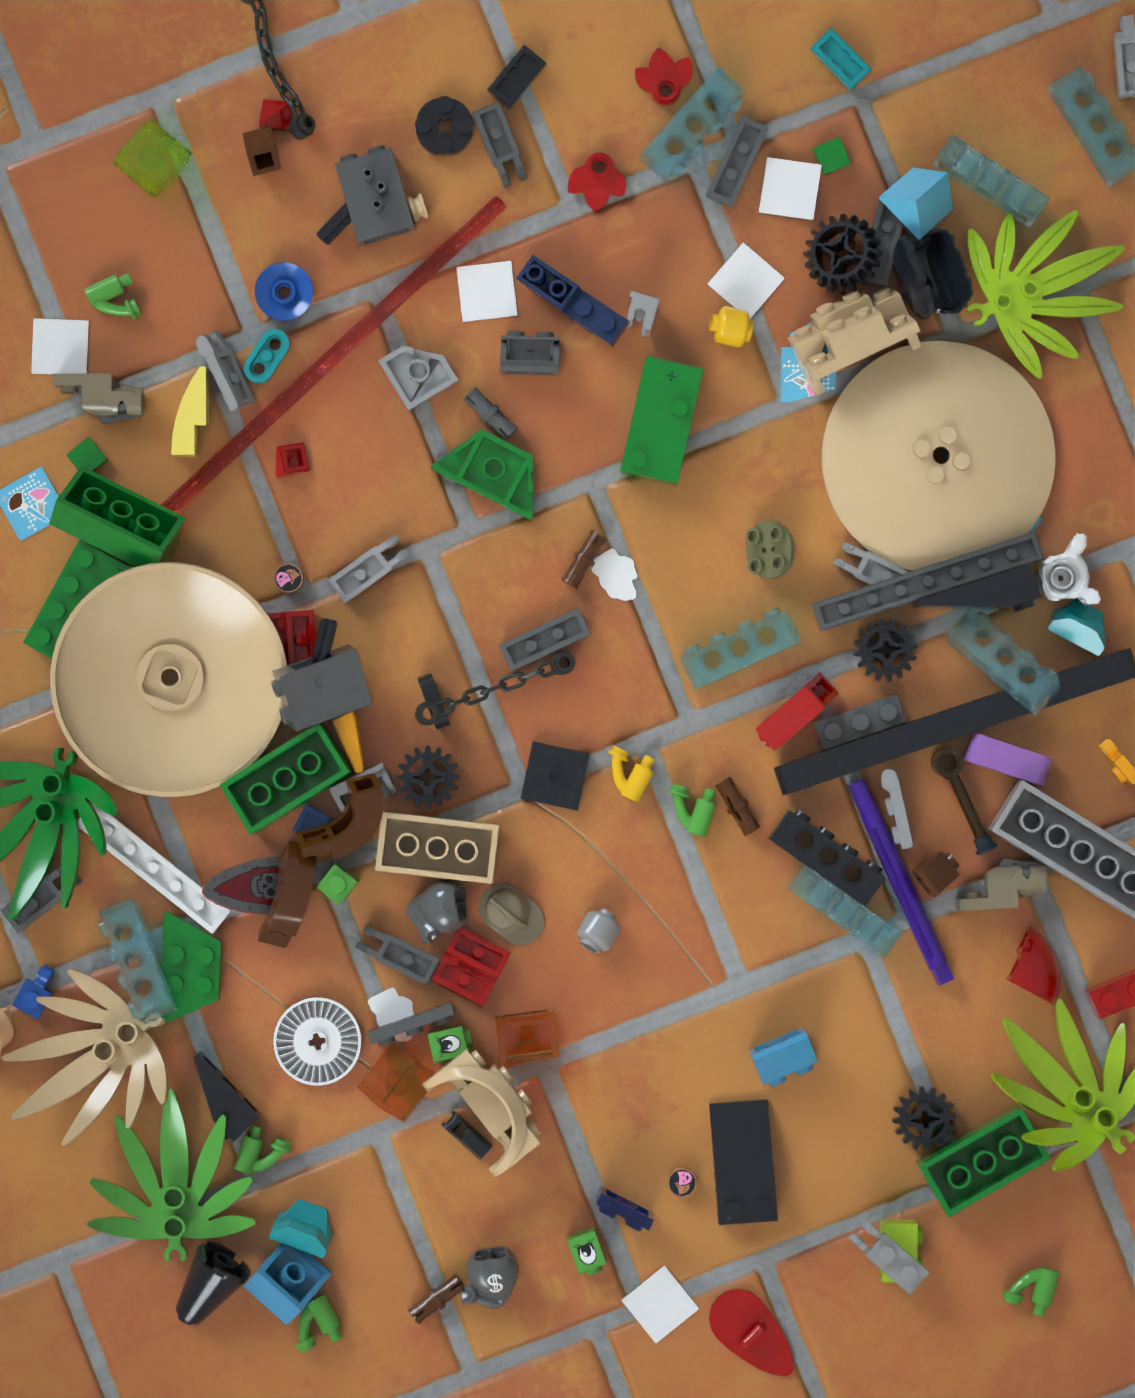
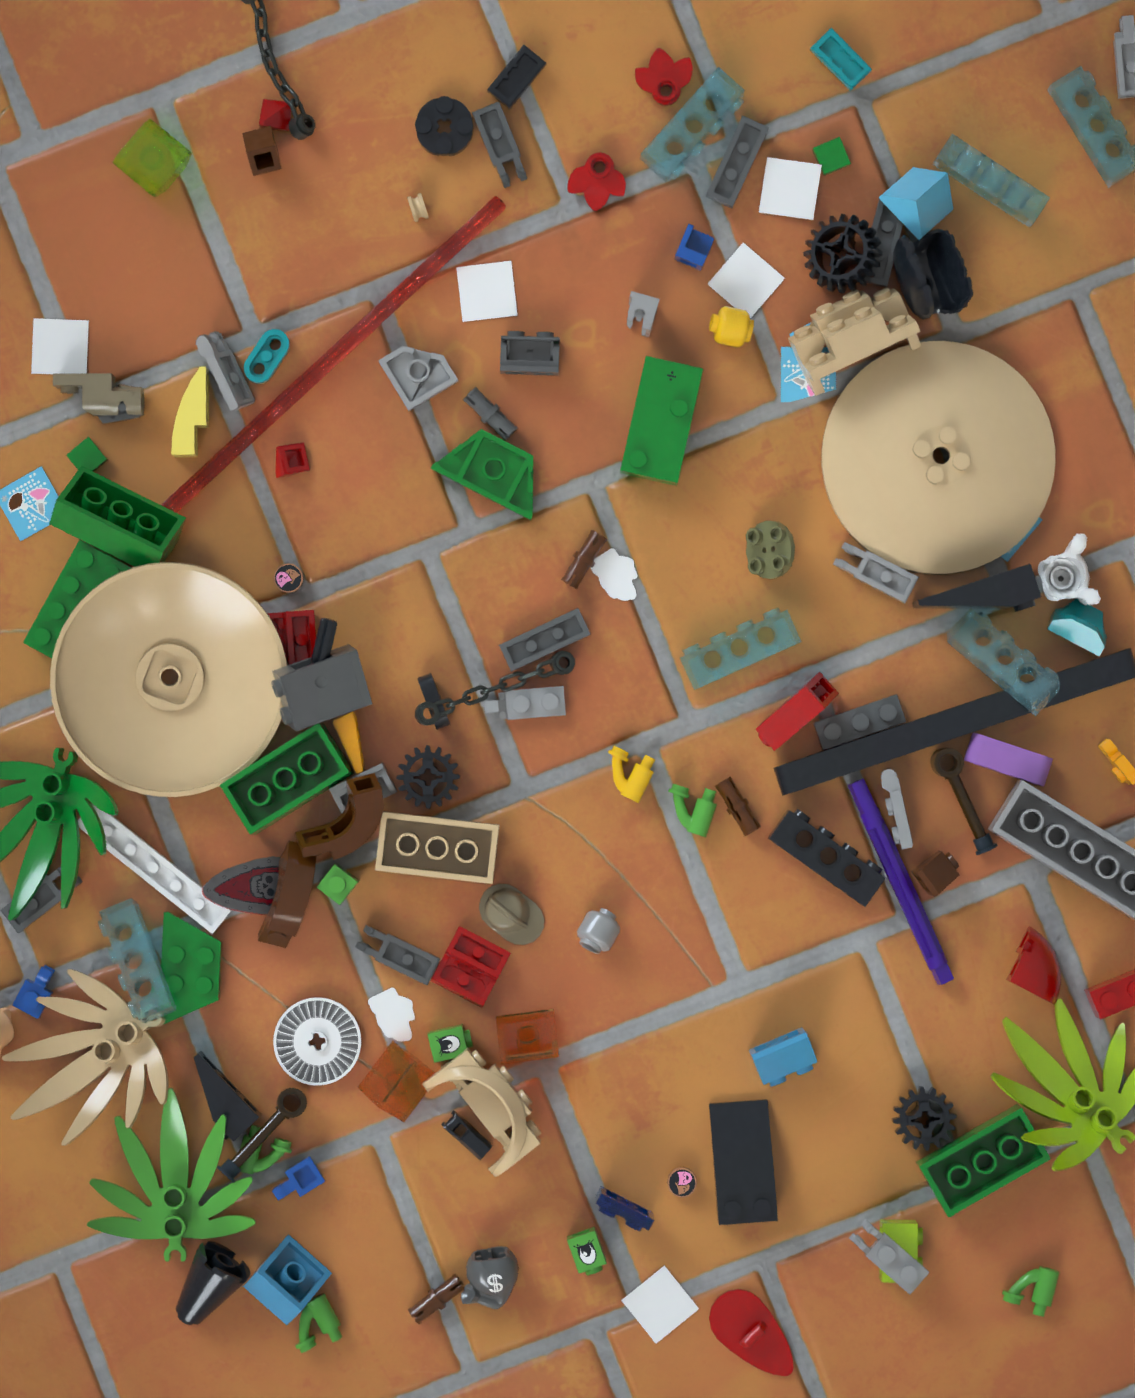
(106, 289): bright green plant -> none
(232, 1167): none -> dark brown piece
(282, 276): blue dish -> none
(302, 1178): none -> blue plate
(304, 1228): teal slope -> none
(311, 818): blue tile -> none
(366, 570): light grey hinge -> none
(372, 199): dark grey piece -> none
(412, 1024): dark grey plate -> none
(439, 909): dark grey piece -> none
(528, 703): none -> light grey hinge
(555, 776): black plate -> none
(572, 301): dark blue slope -> none
(694, 248): none -> blue panel
(844, 910): clear light blue brick -> none
(884, 636): black gear -> none
(927, 581): dark grey tile -> none
(1004, 885): dark tan plate -> none
(1020, 294): lime plant -> none

